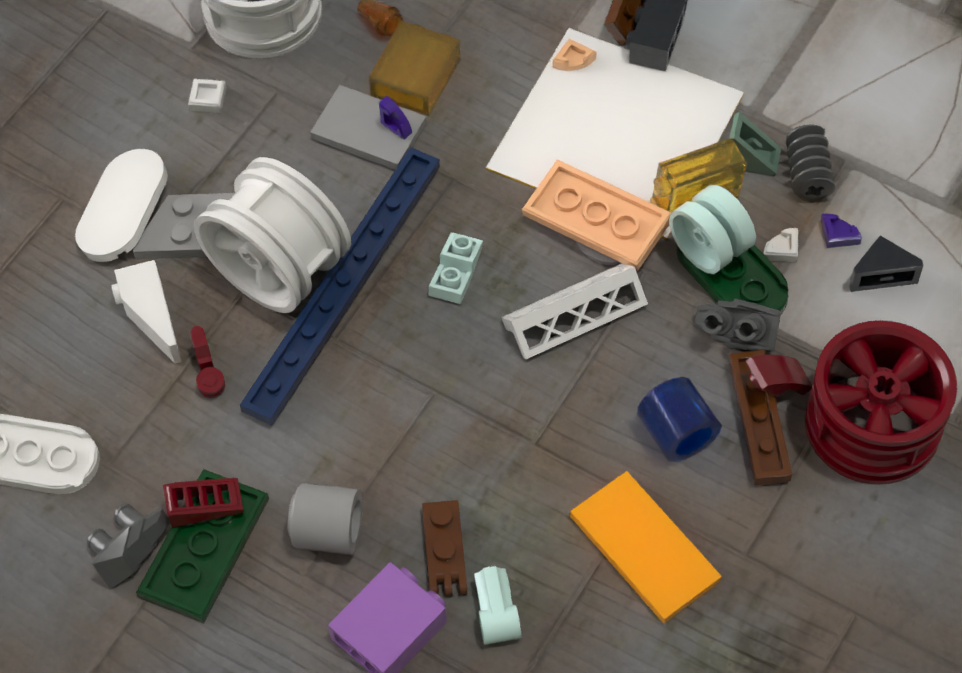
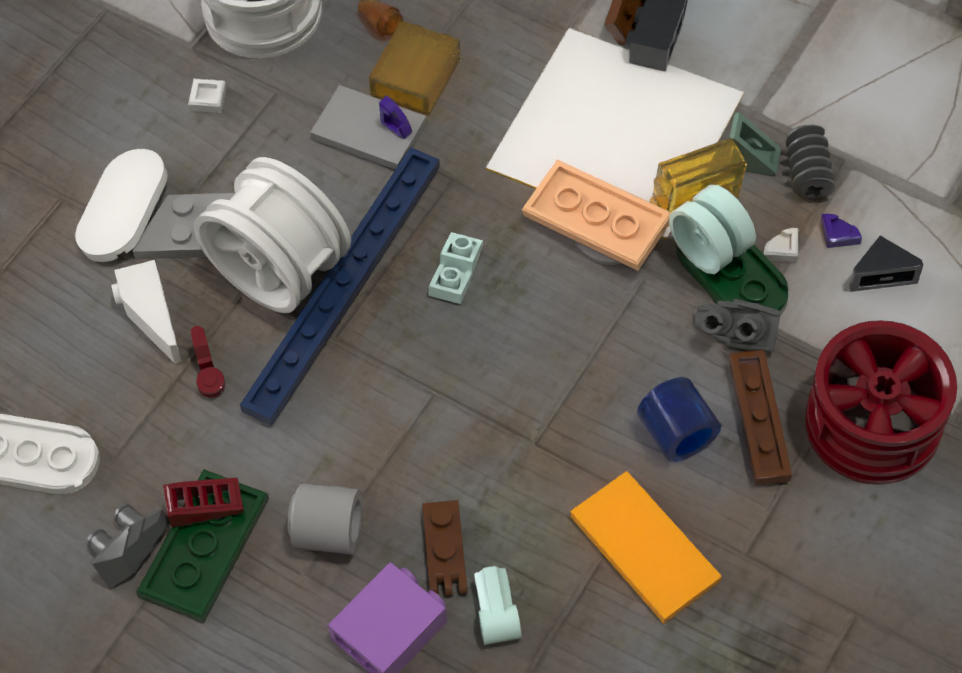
(569, 298): white fence -> none
(573, 56): light nougat tile -> none
(778, 374): dark red slope -> none

